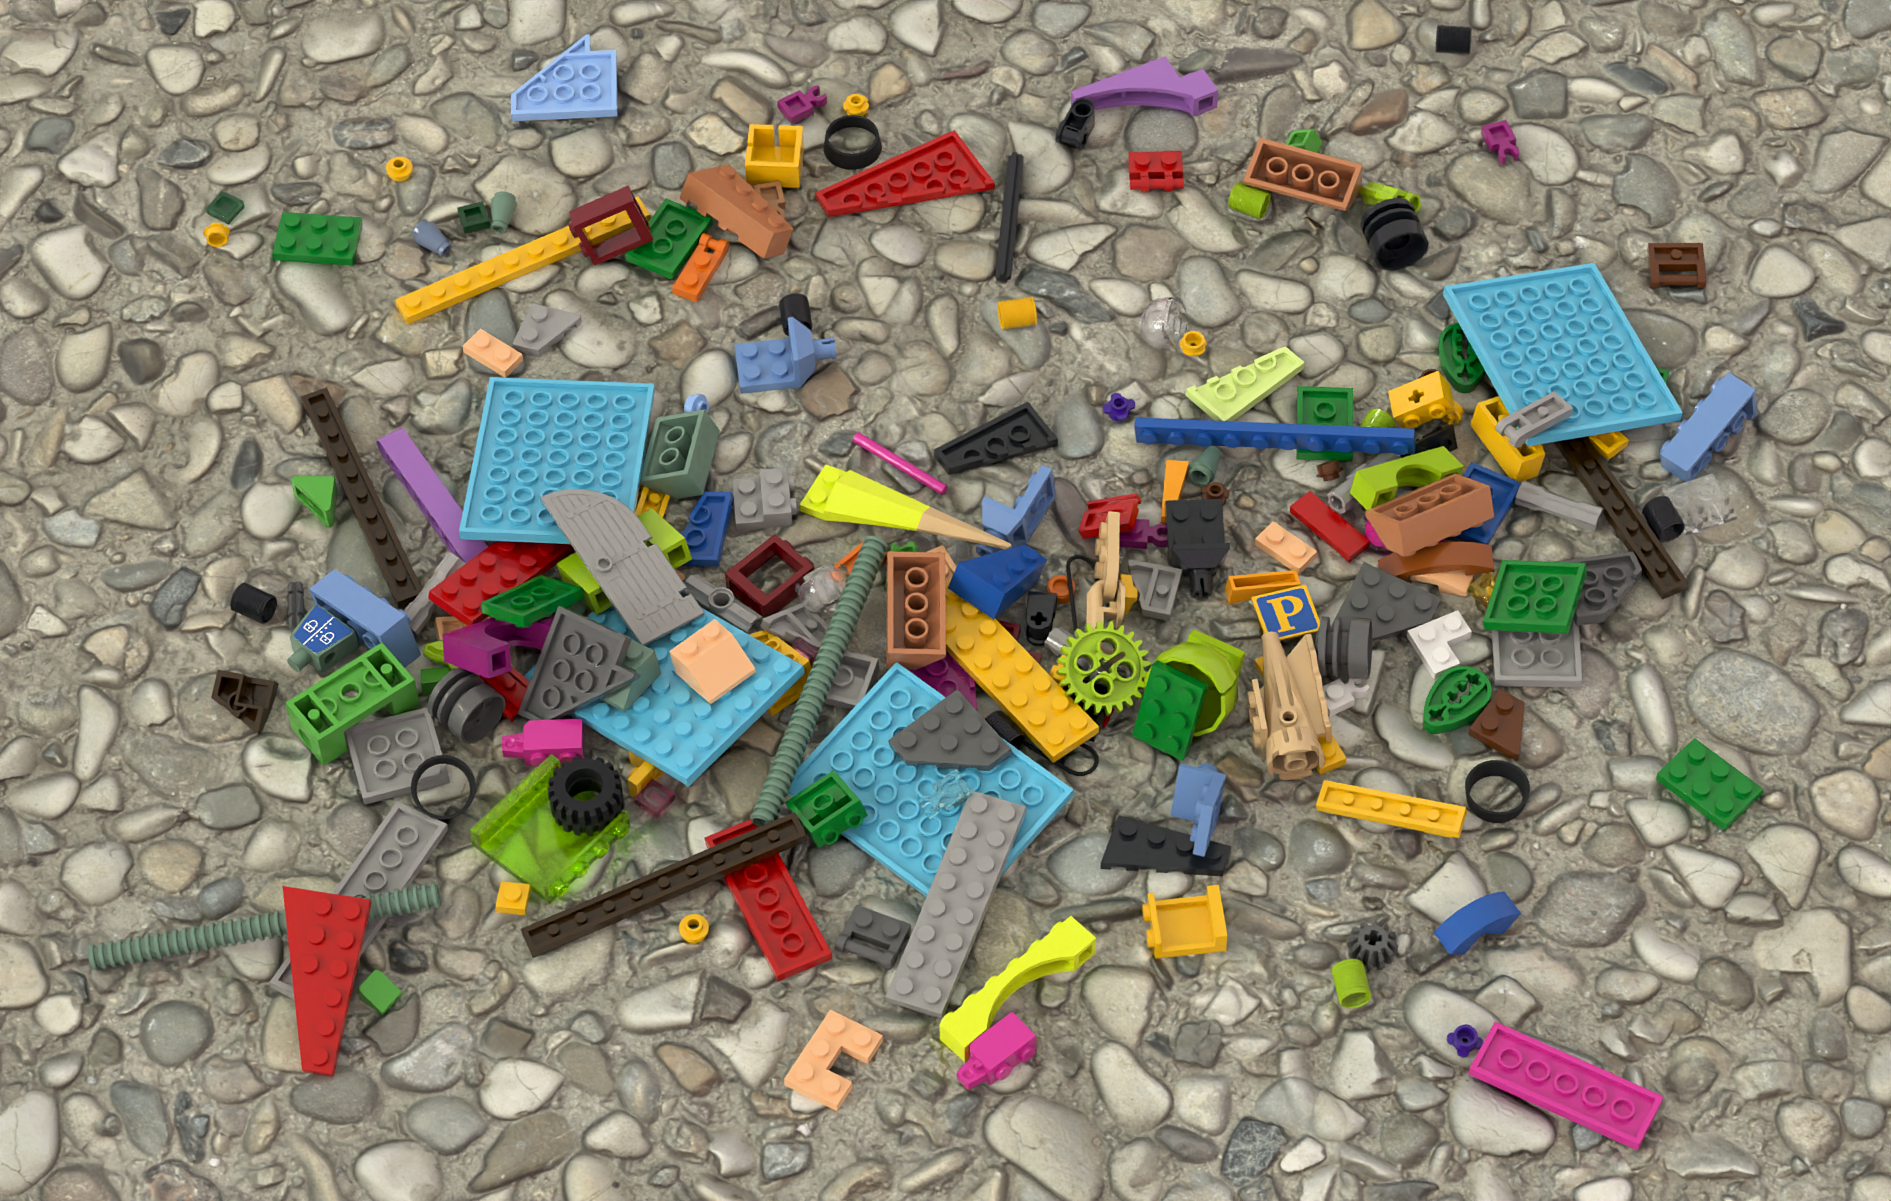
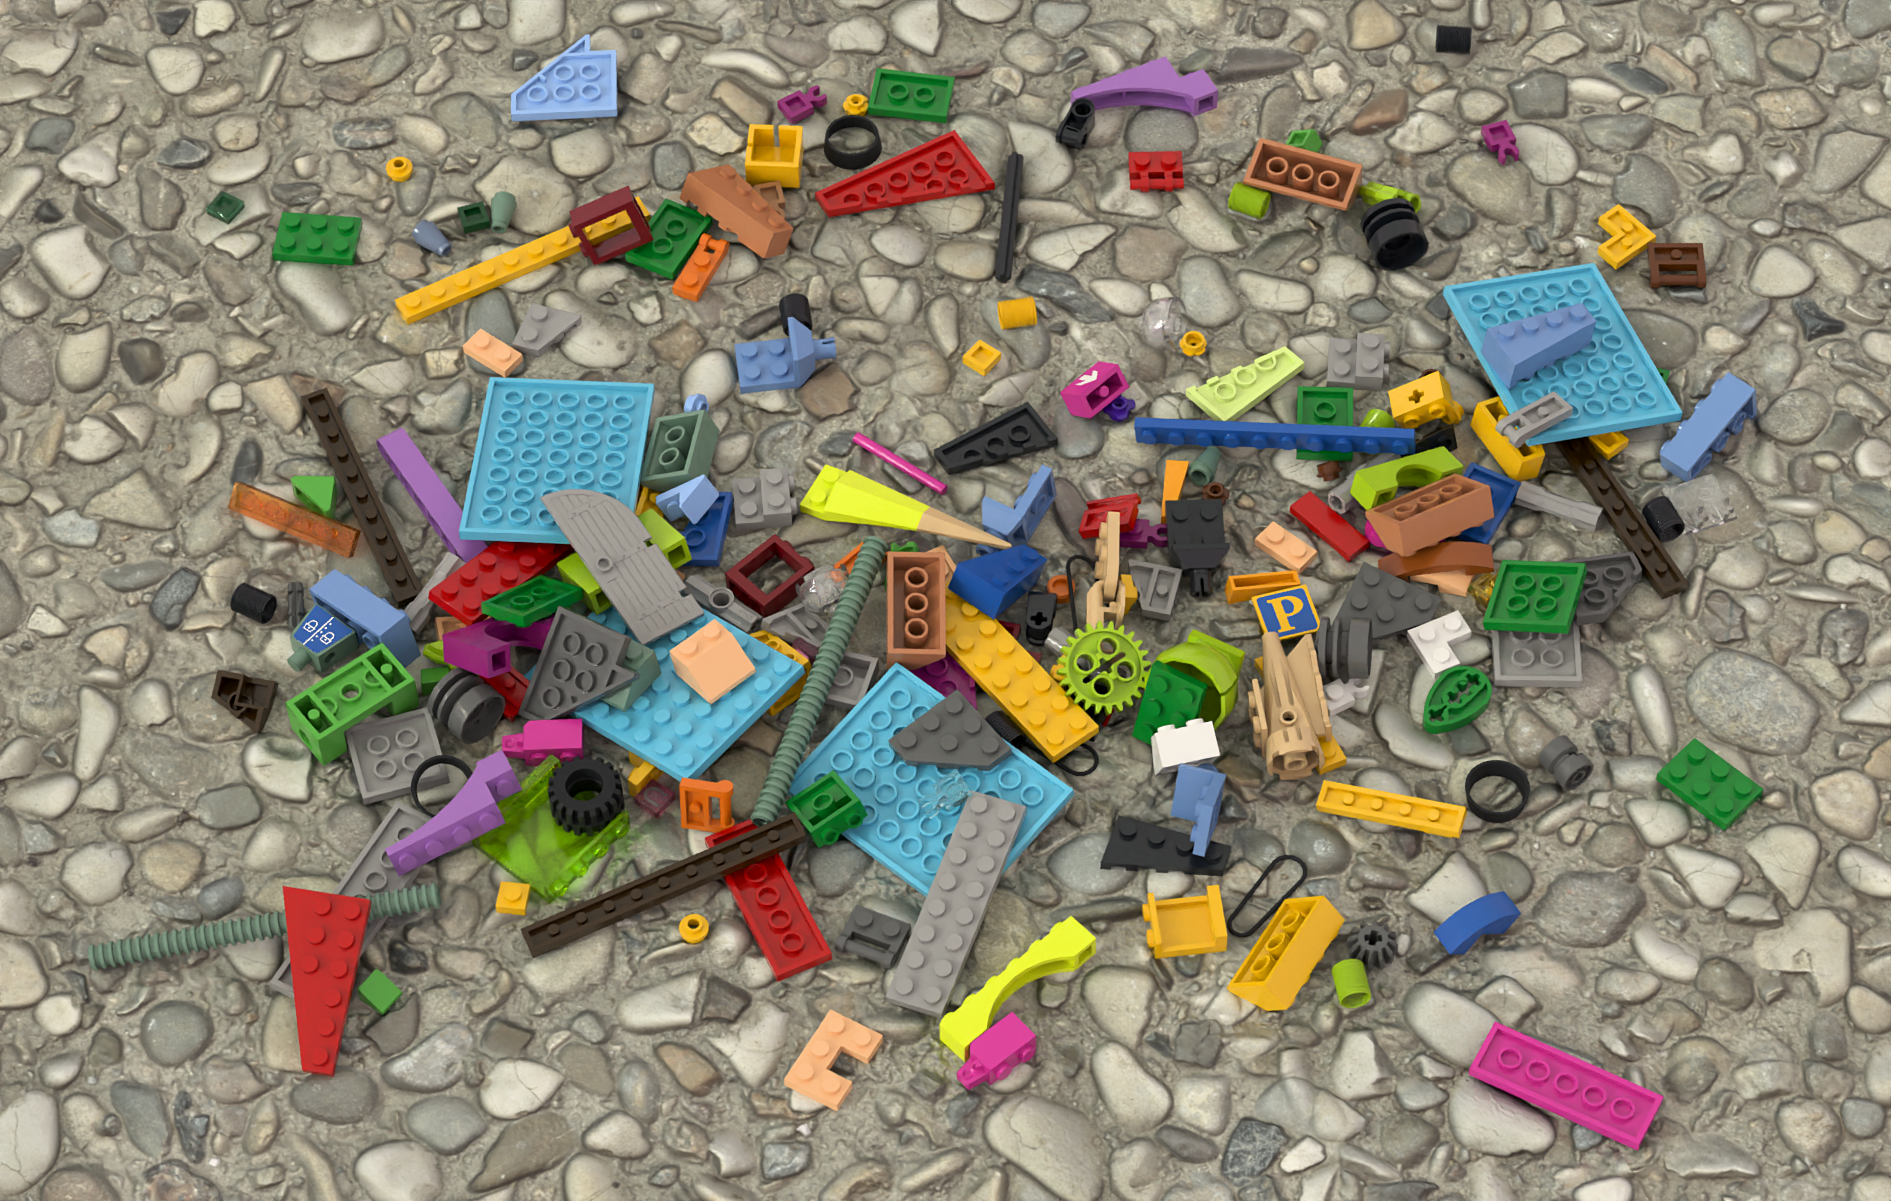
(216, 234): yellow plate -> none
(294, 519): none -> clear orange plate
(463, 819): none -> medium lavender arch
(688, 499): none -> light blue slope
(697, 804): none -> orange plate
(911, 95): none -> green plate
(981, 357): none -> yellow plate
(1094, 389): none -> dark pink brick
(1184, 745): none -> white slope
(1276, 906): none -> black piece
(1287, 952): none -> yellow slope
(1358, 362): none -> light grey plate
(1452, 363): green piece -> none
(1464, 1032): dark purple plate -> none
(1501, 724): reddish brown wing -> none
(1536, 342): none -> medium blue wedge
(1562, 760): none -> dark grey wheel
(1627, 239): none -> yellow plate

